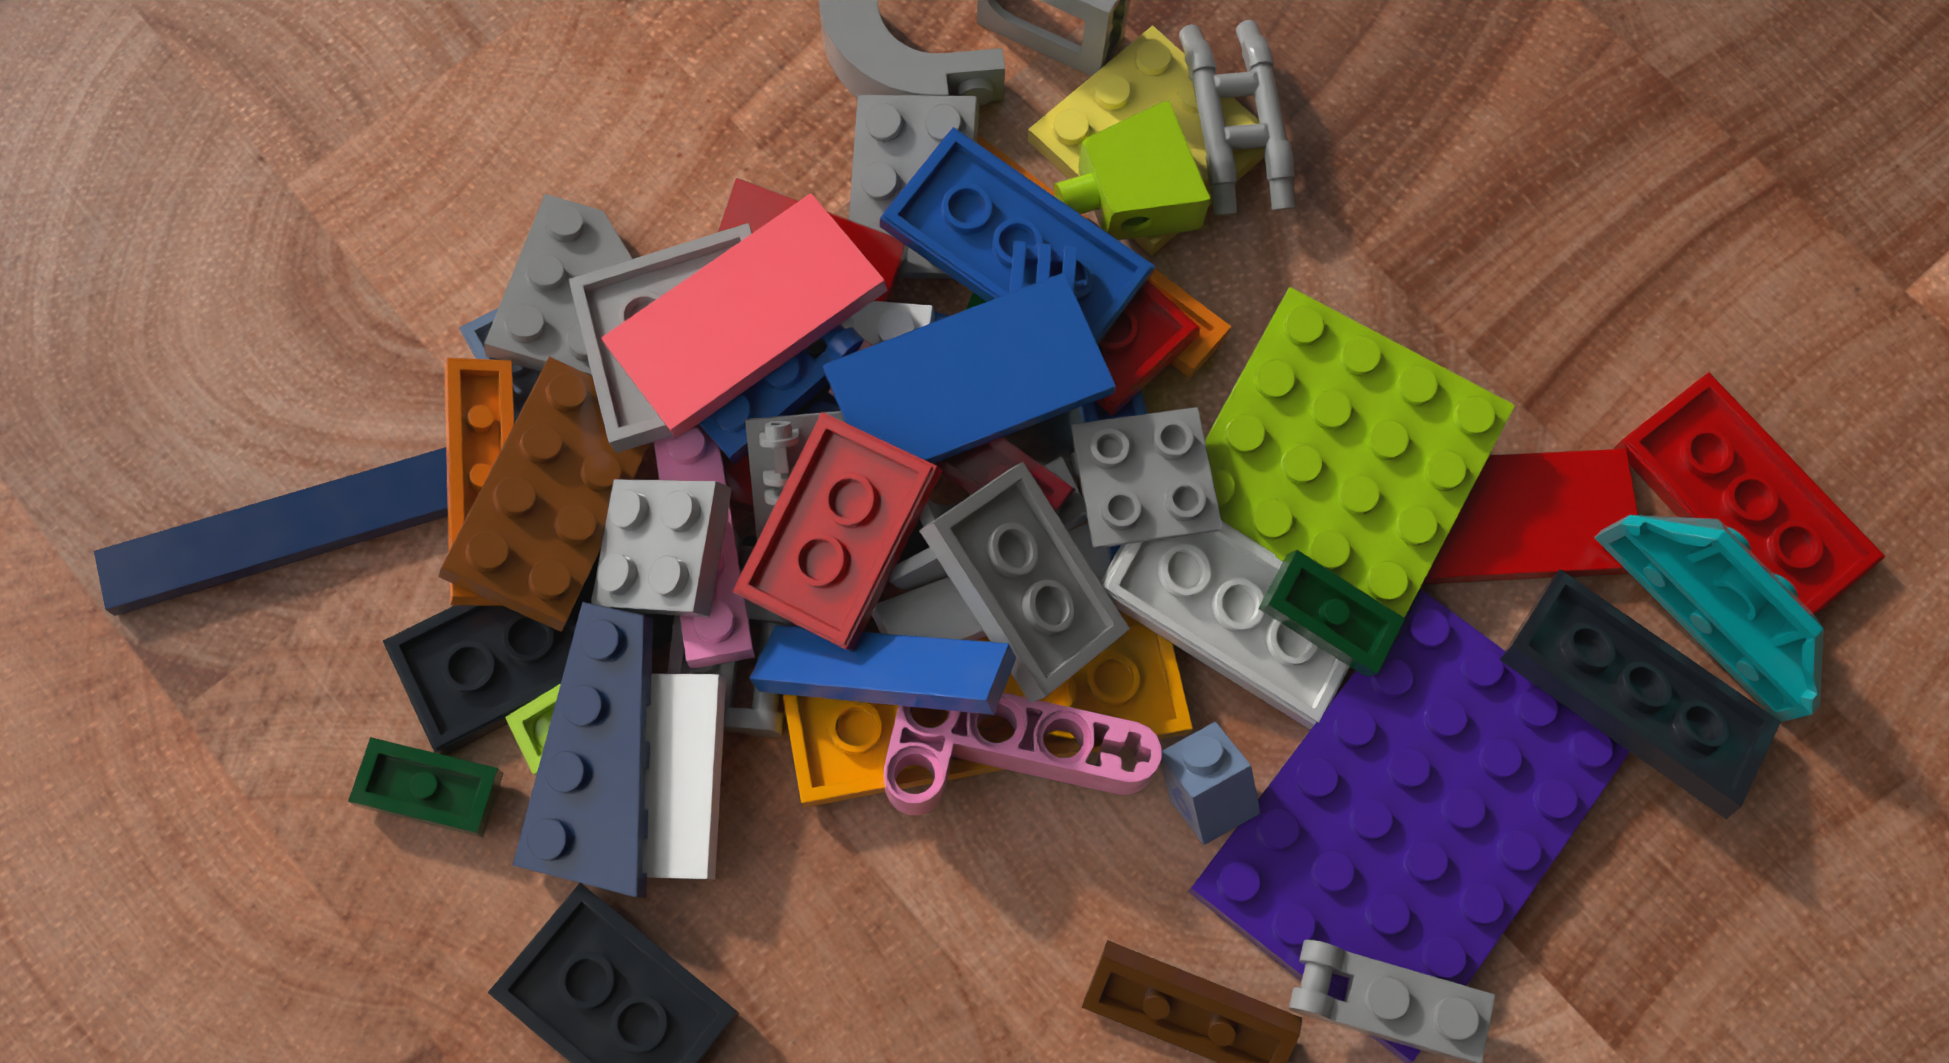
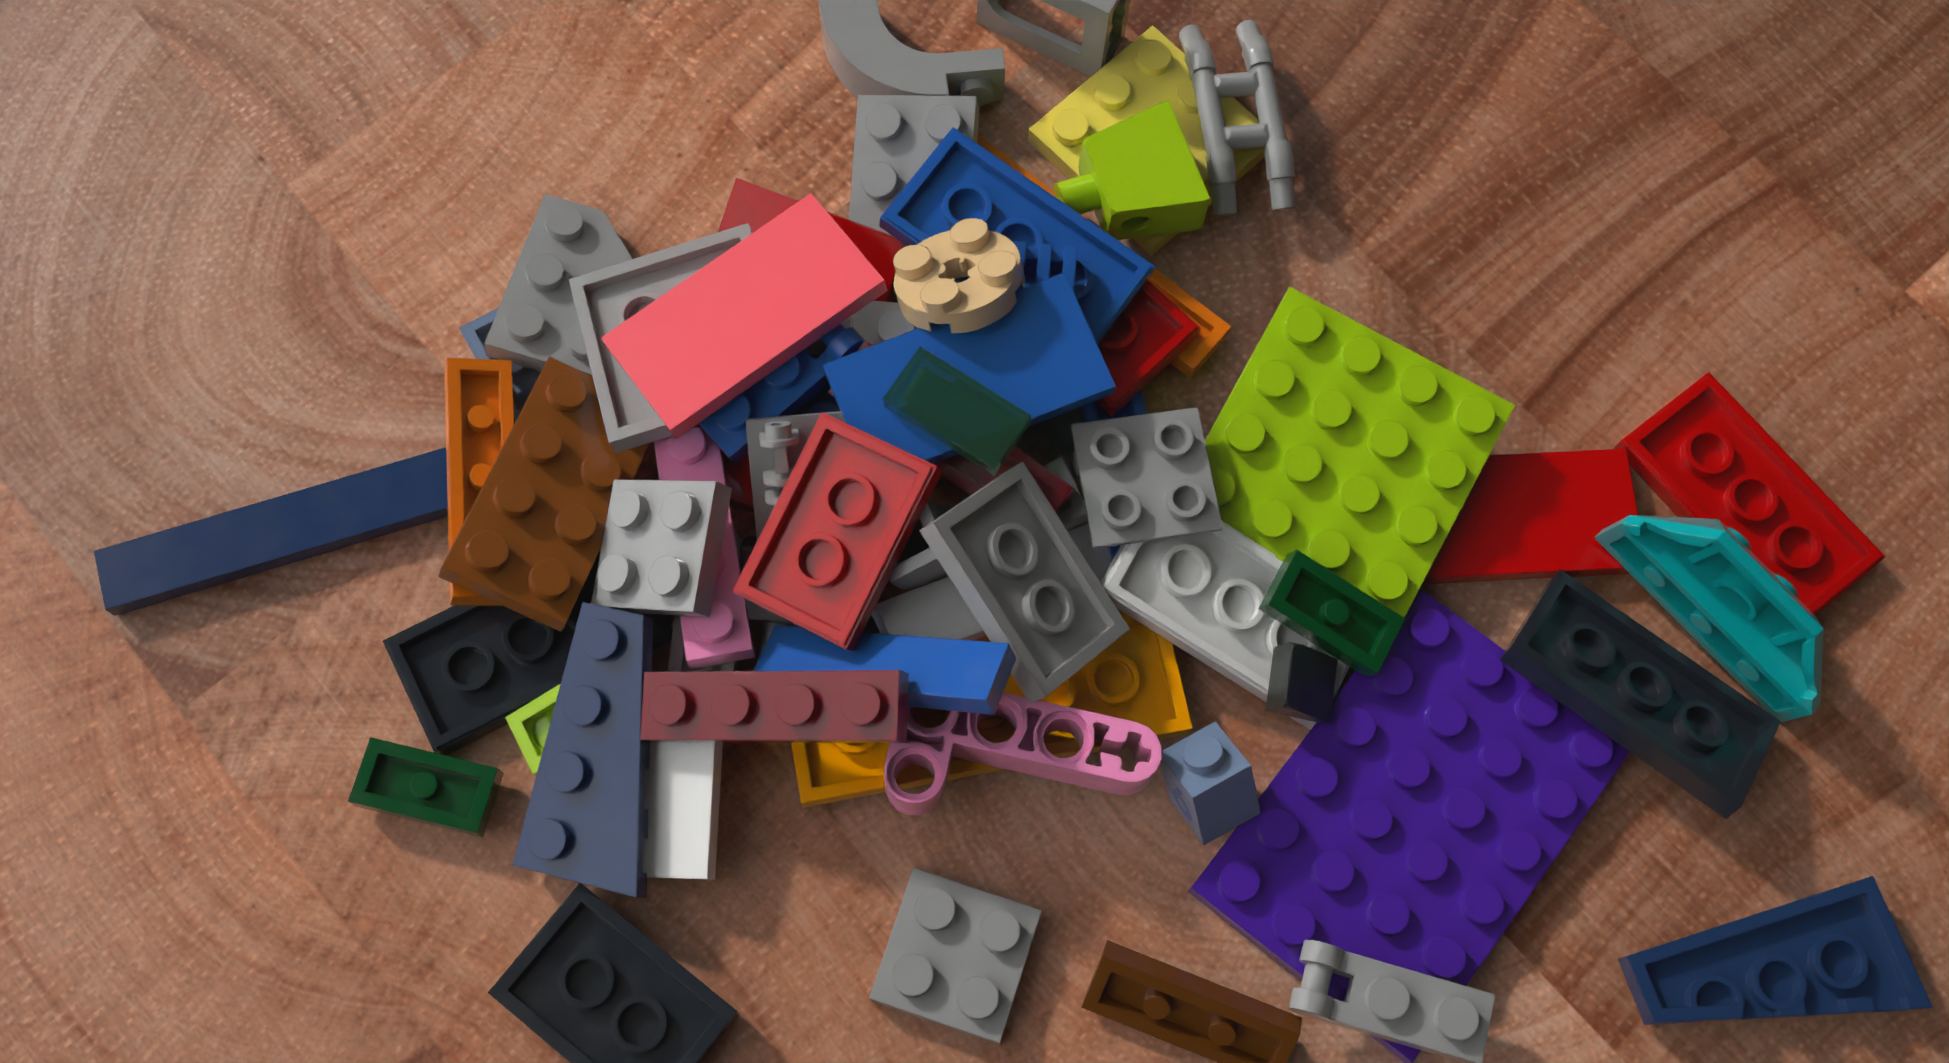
(776, 706): none -> dark red plate
(929, 270): none -> tan plate
(955, 956): none -> light grey plate
(957, 410): none -> clear green tile
(1301, 683): none -> pearl dark grey slope
(1790, 961): none -> dark blue wing

